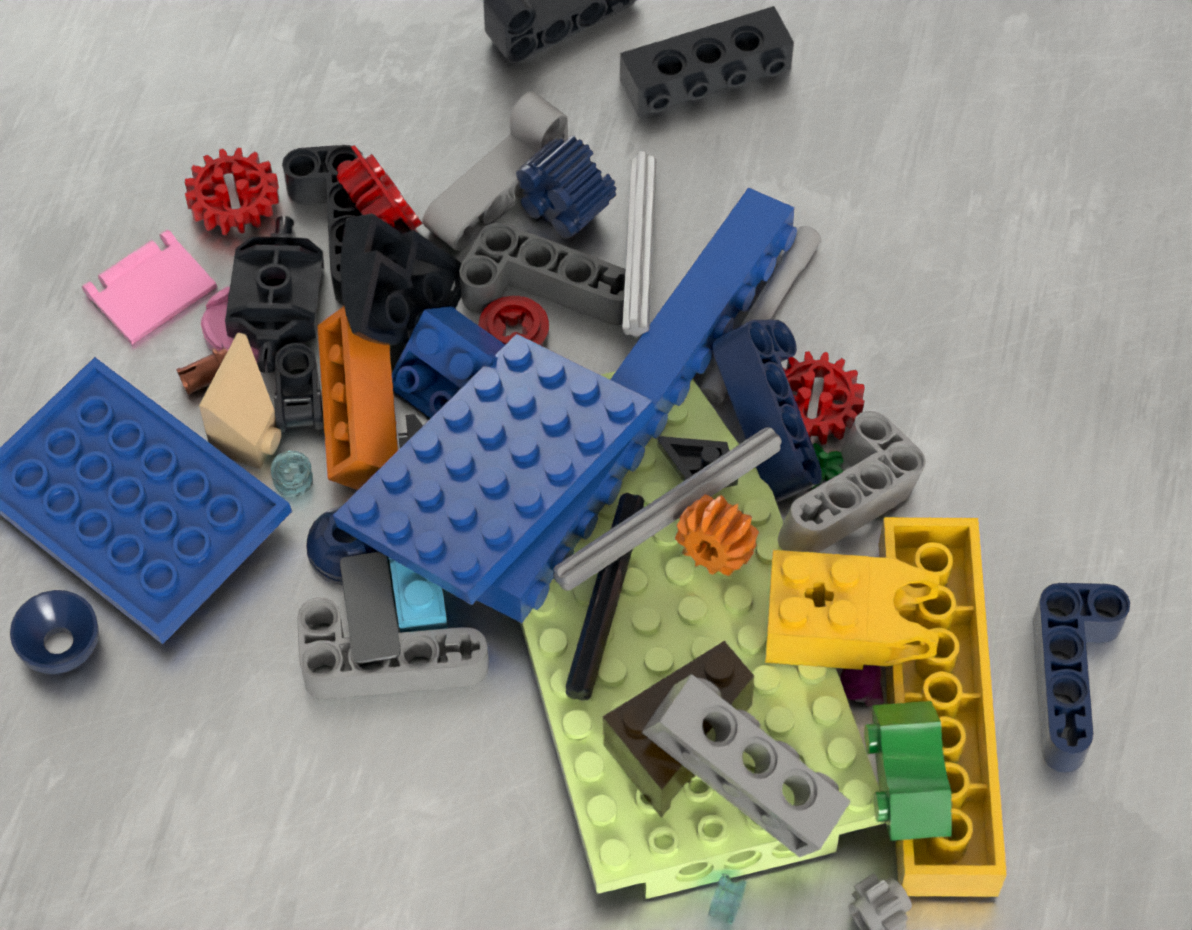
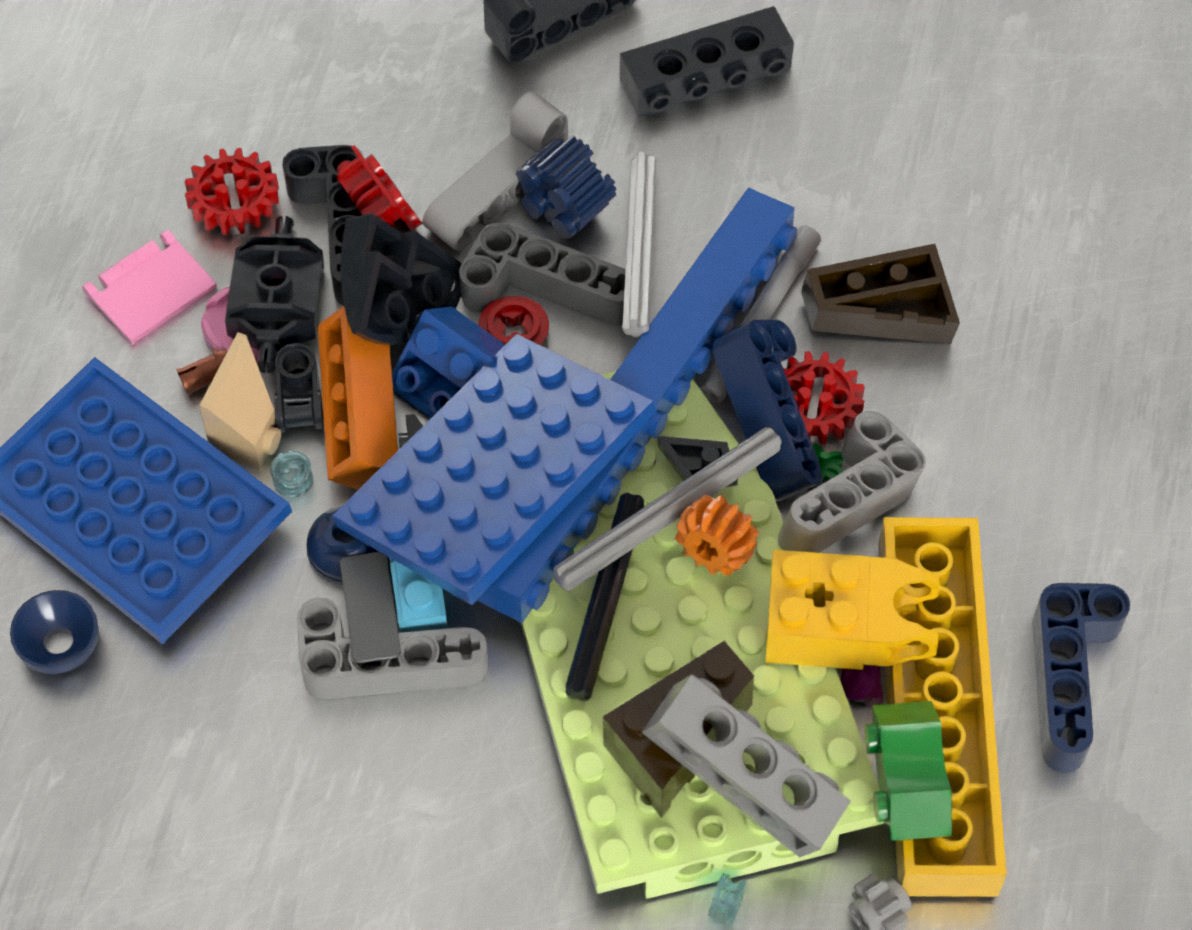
(883, 297): none -> dark brown wedge

